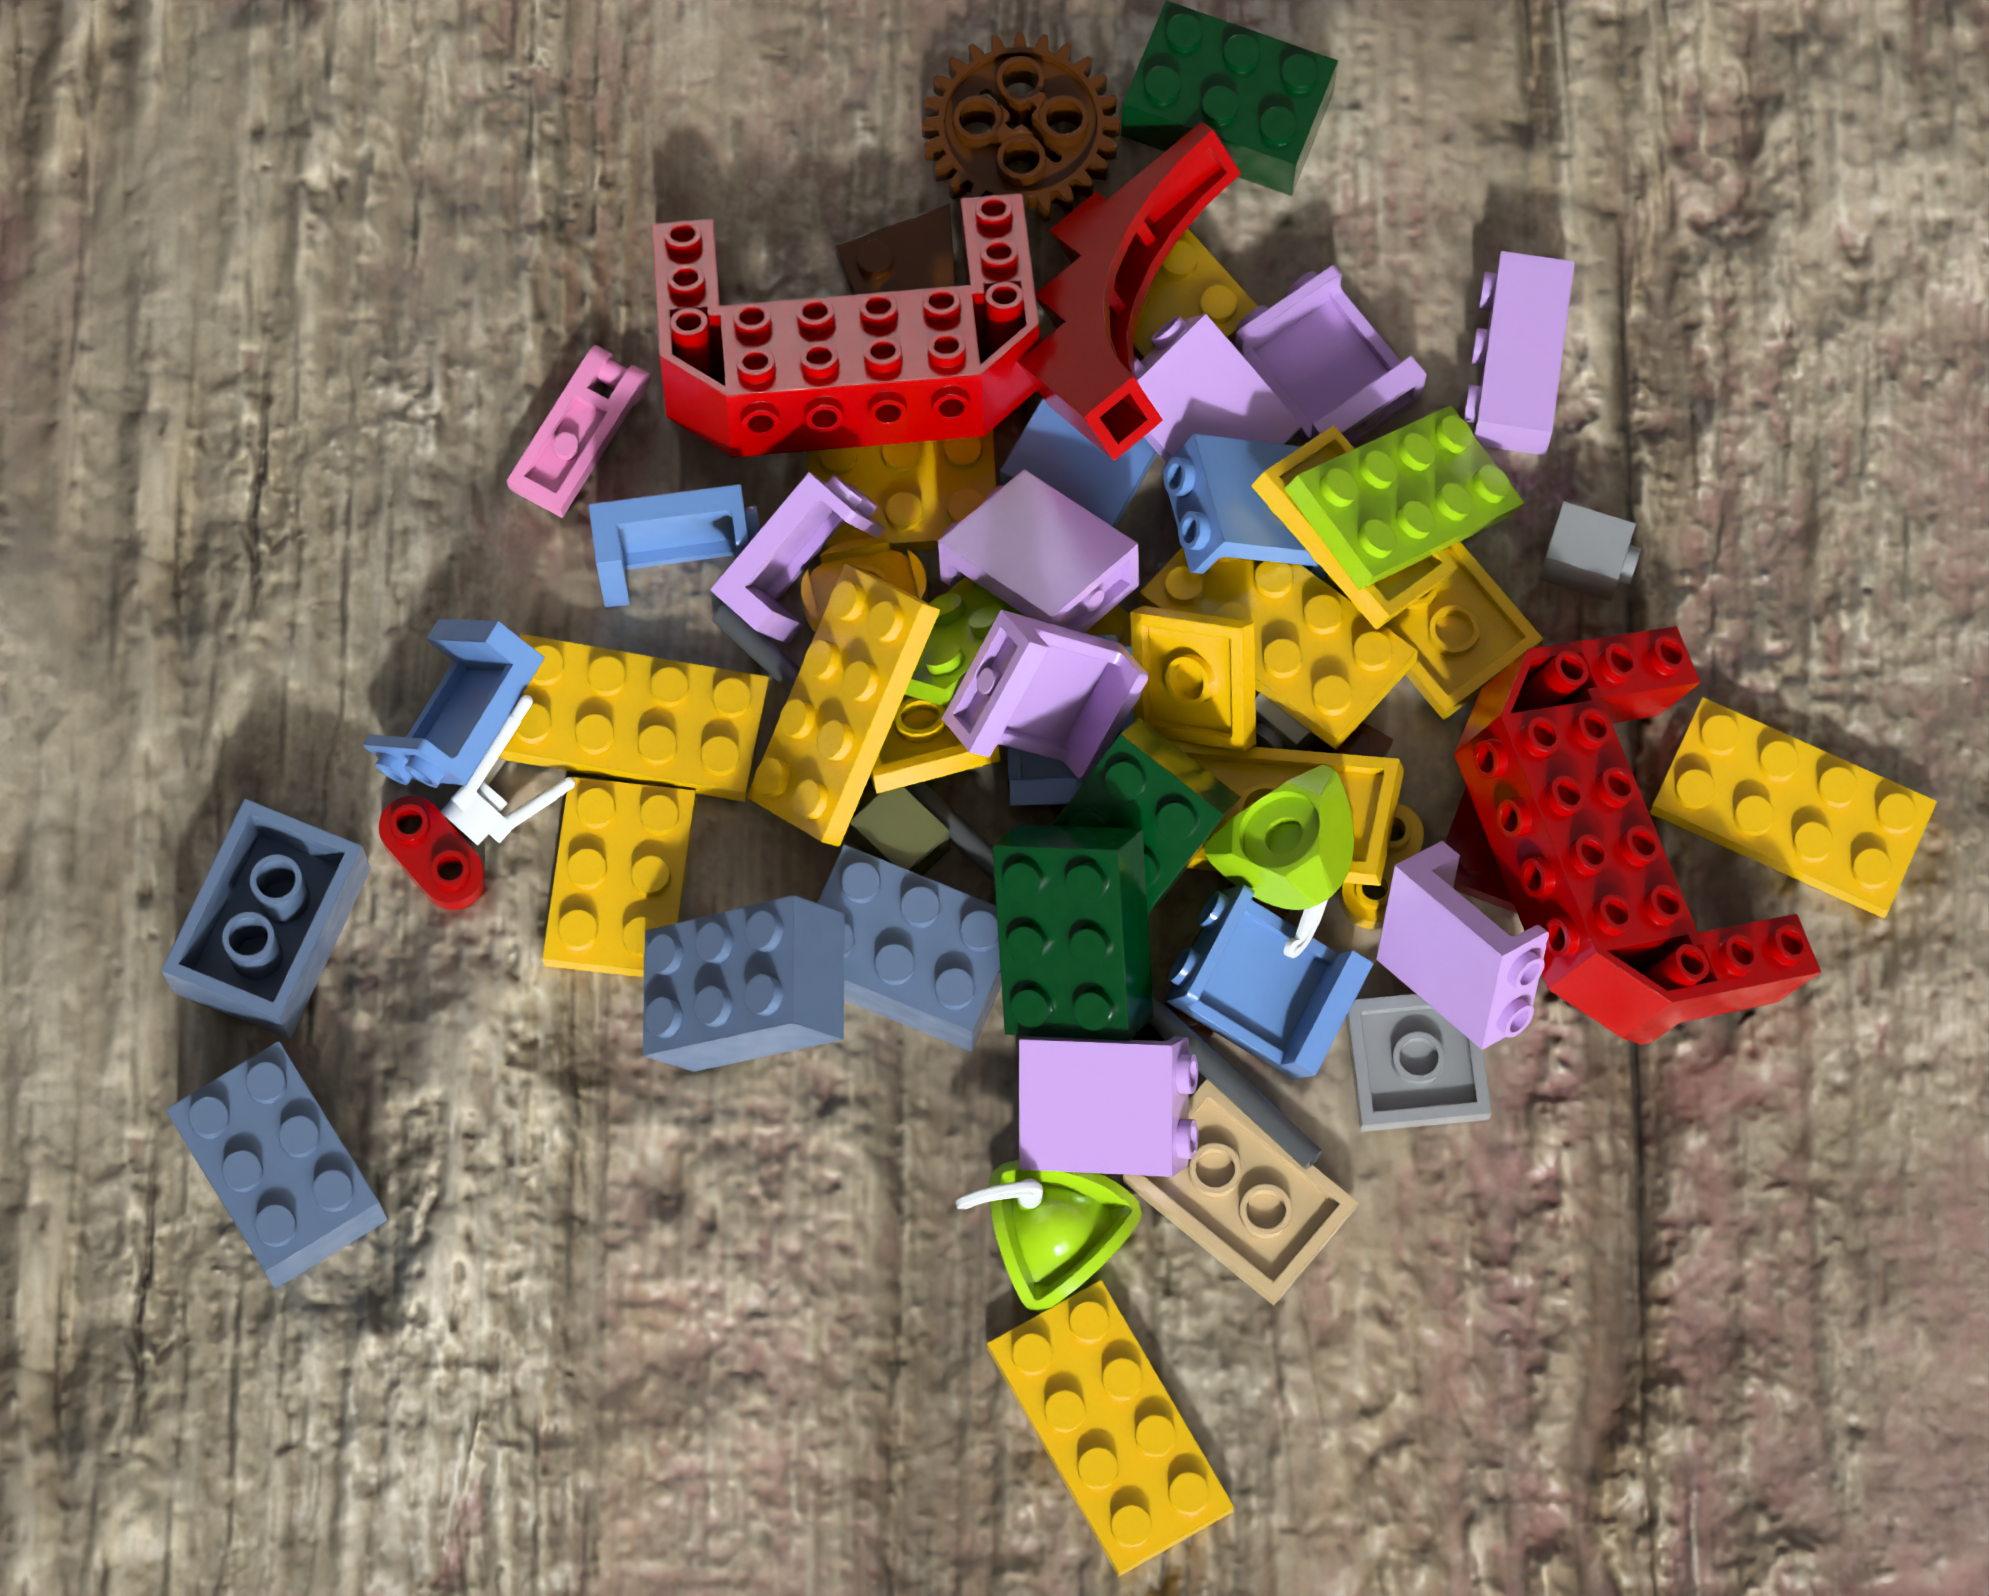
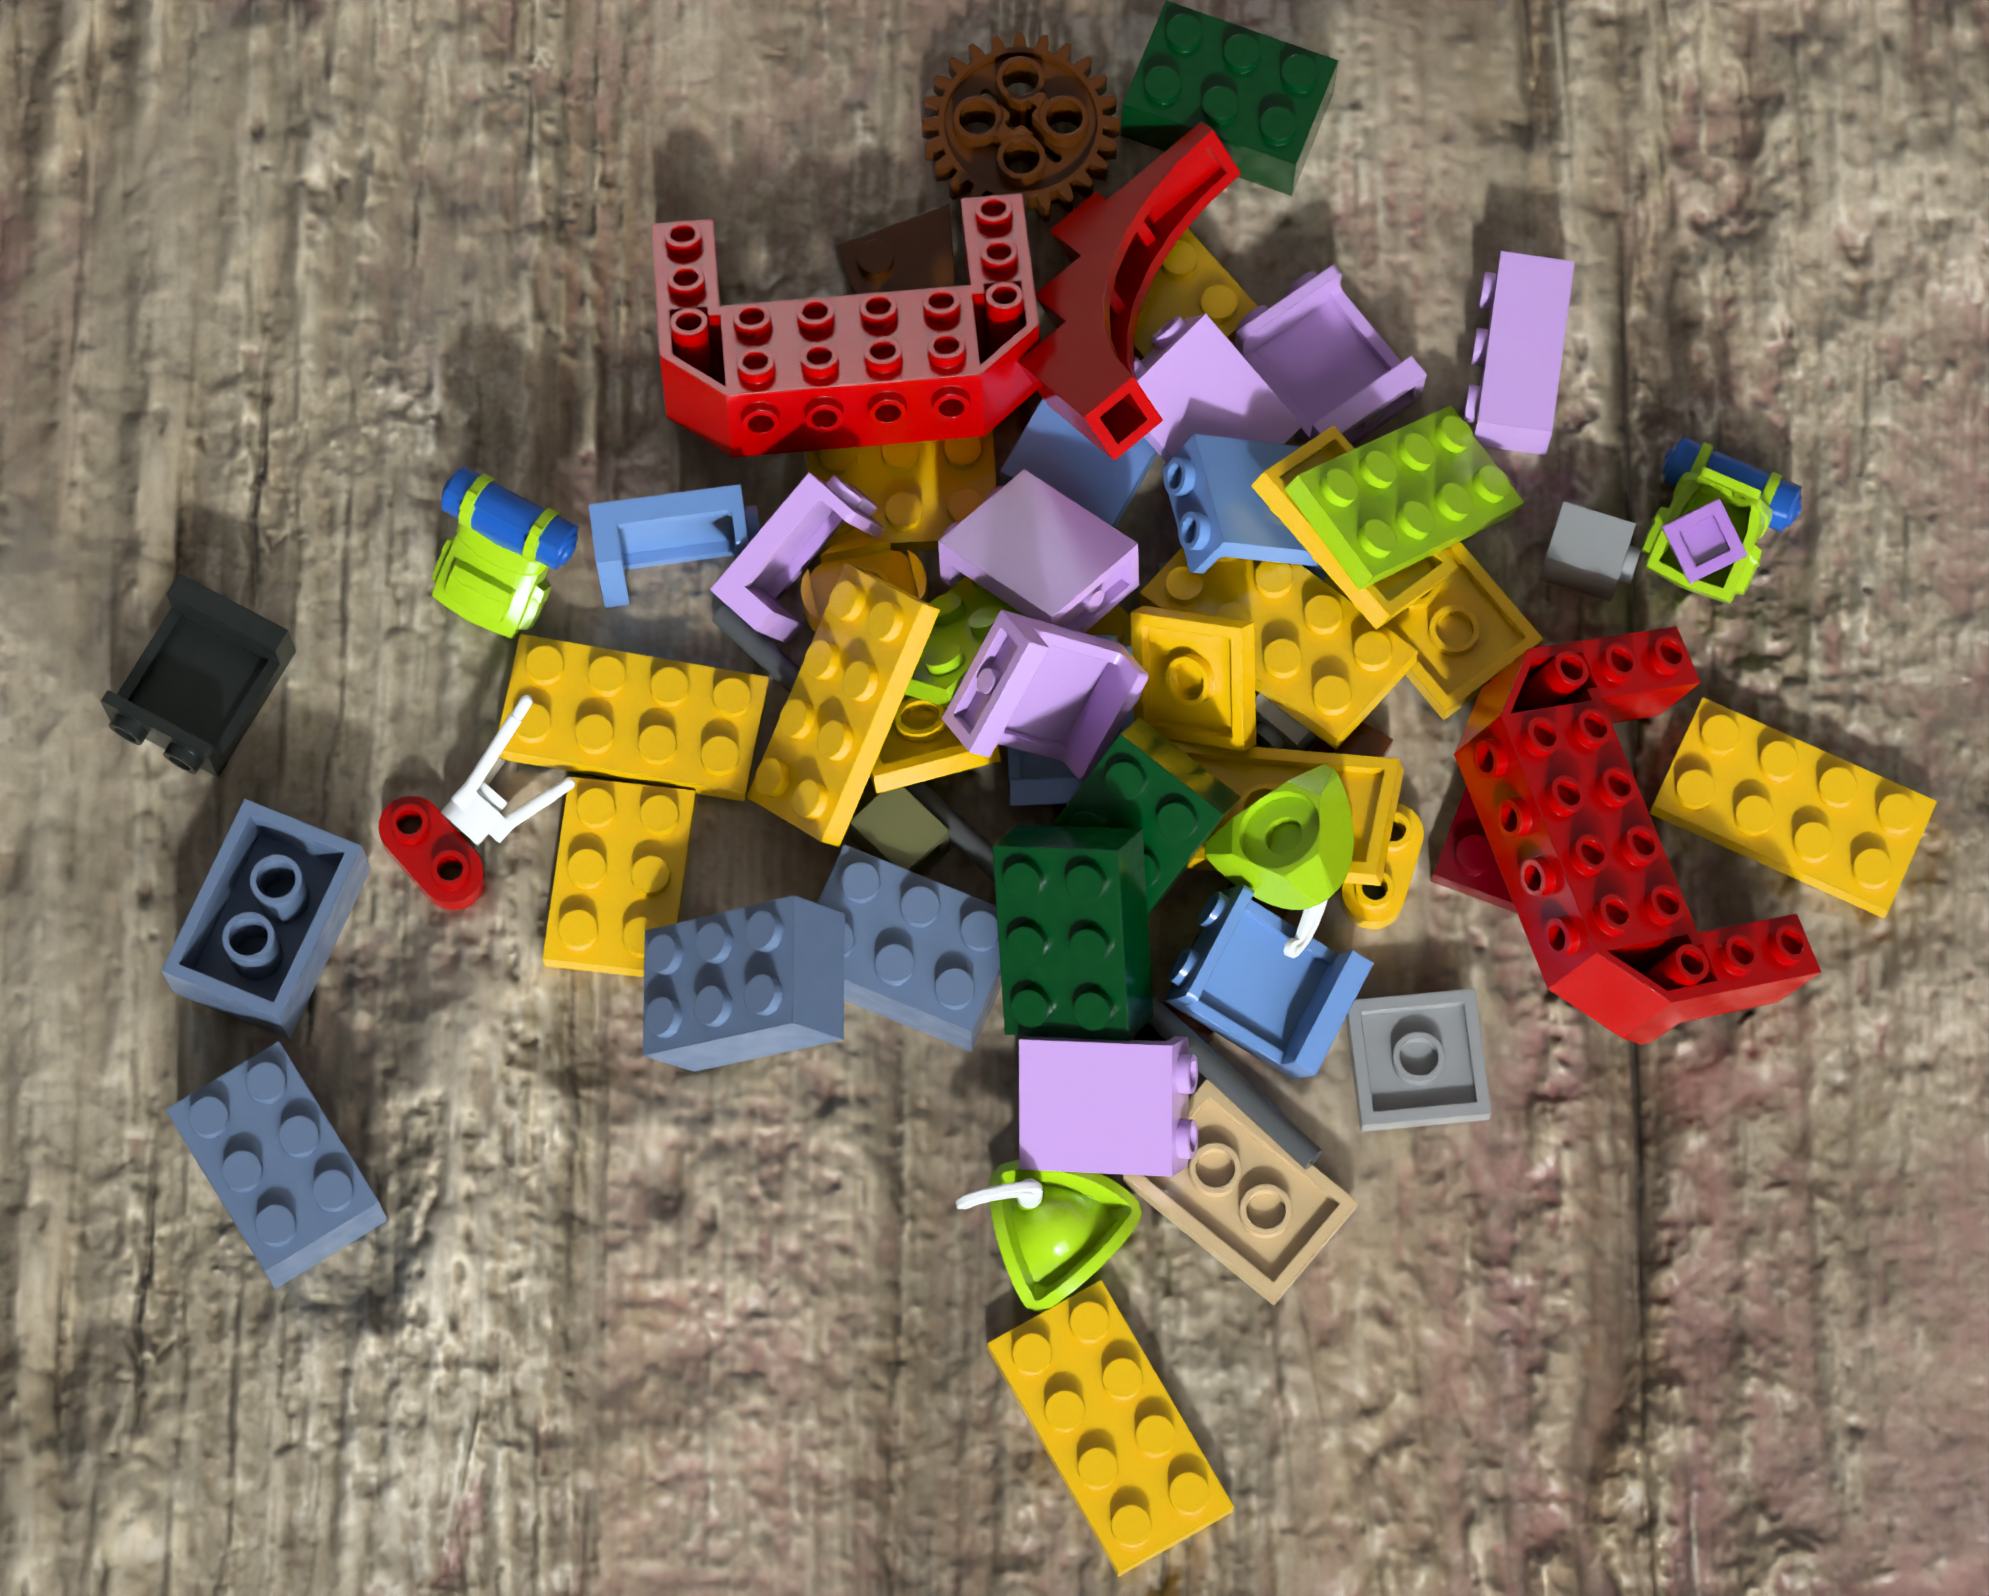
(200, 679): none -> pearl dark grey panel
(467, 707): medium blue panel -> none
(500, 554): none -> lime piece
(577, 431): bright pink plate -> none
(1456, 953): lavender panel -> none
(1704, 540): none -> plate
(1750, 497): none -> lime piece

